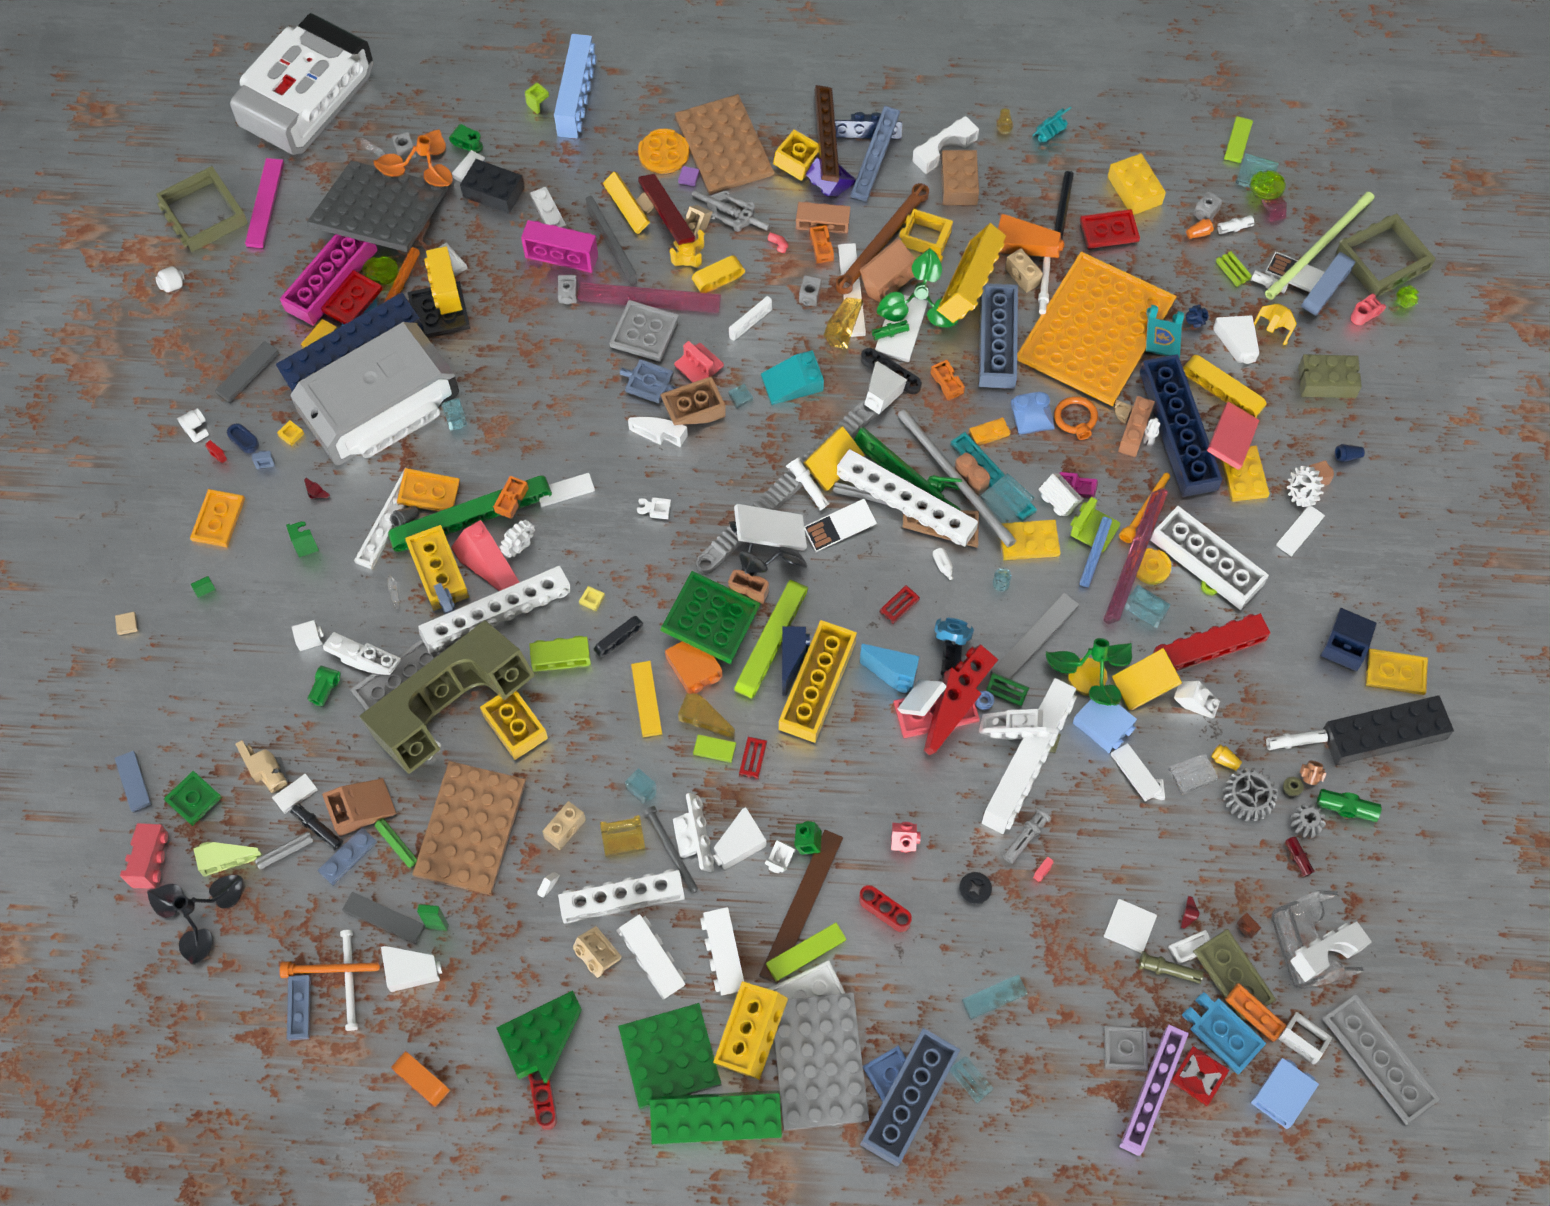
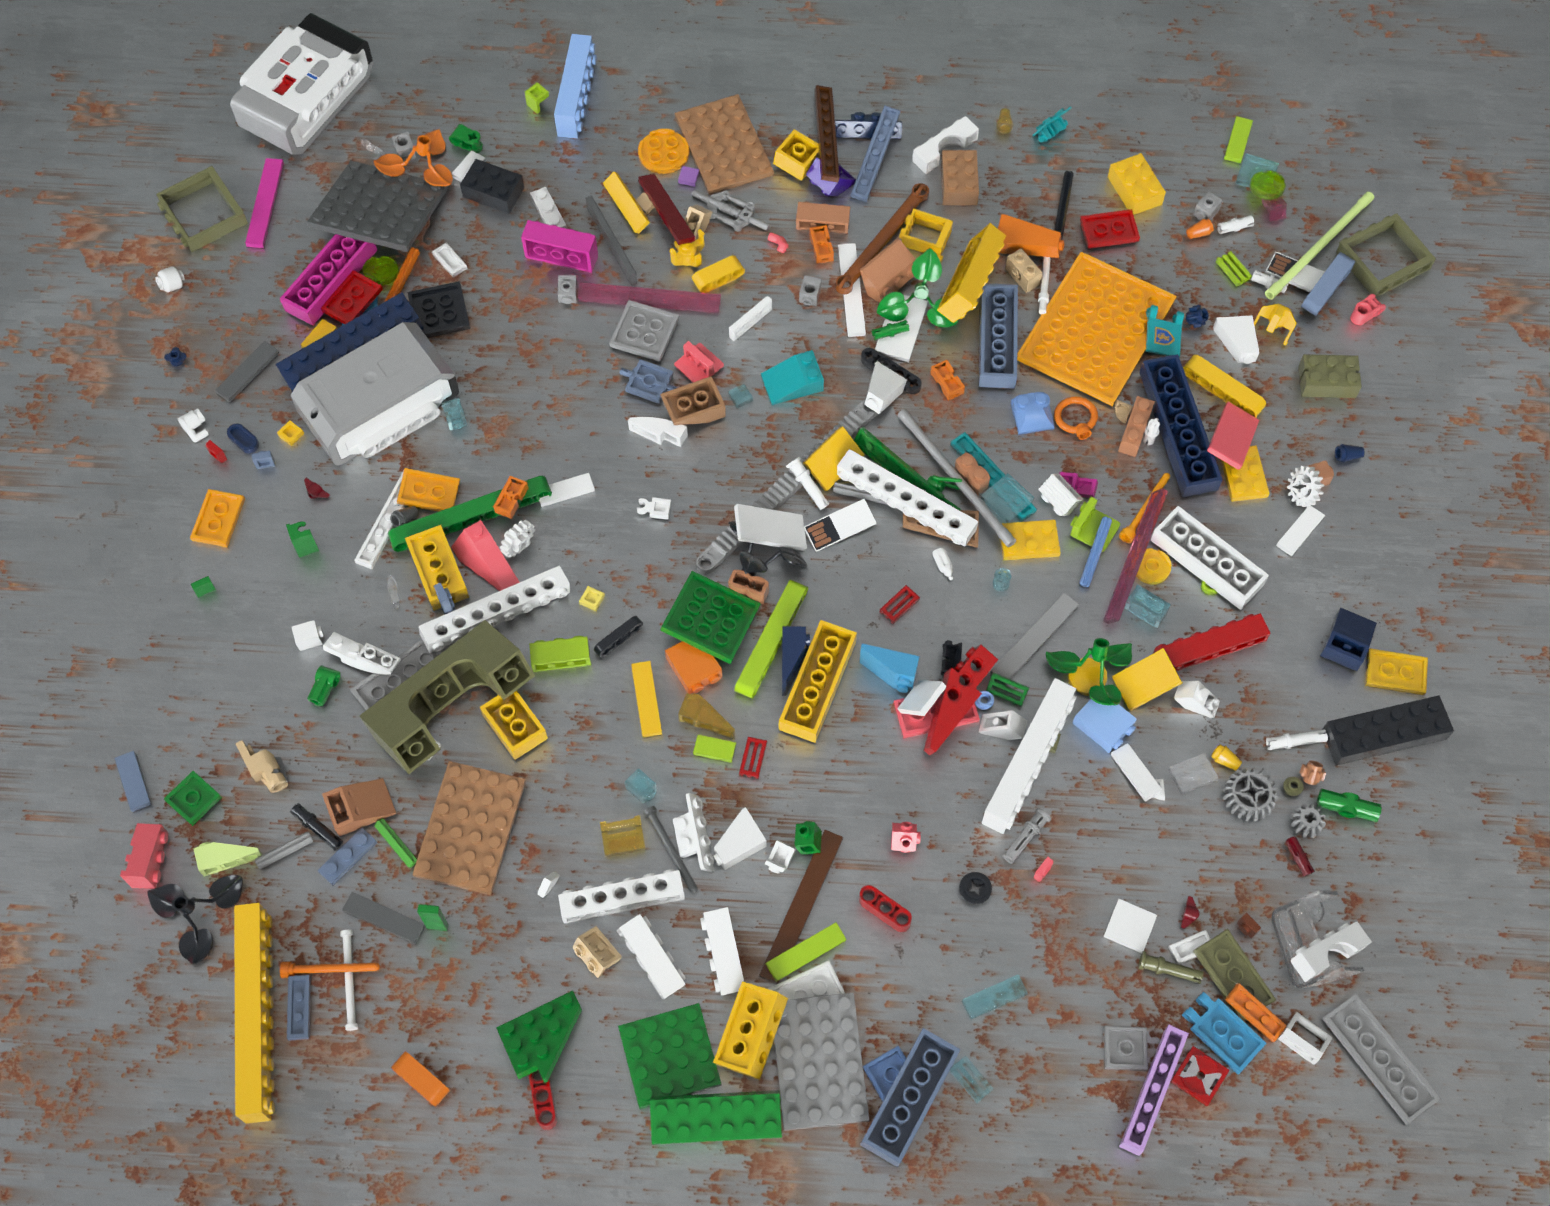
(126, 623): tan tile -> none
(175, 361): none -> dark blue plate
(252, 1014): none -> yellow brick
(295, 793): white tile -> none
(409, 968): white slope -> none
(442, 280): yellow brick -> none
(564, 825): tan brick -> none
(842, 323): clear yellow slope -> none
(953, 630): dark azure plate -> none
(989, 431): light orange plate -> none
(1022, 723): white bracket -> none
(1285, 1093): light blue brick -> none
(1407, 296): clear neon green gear -> none

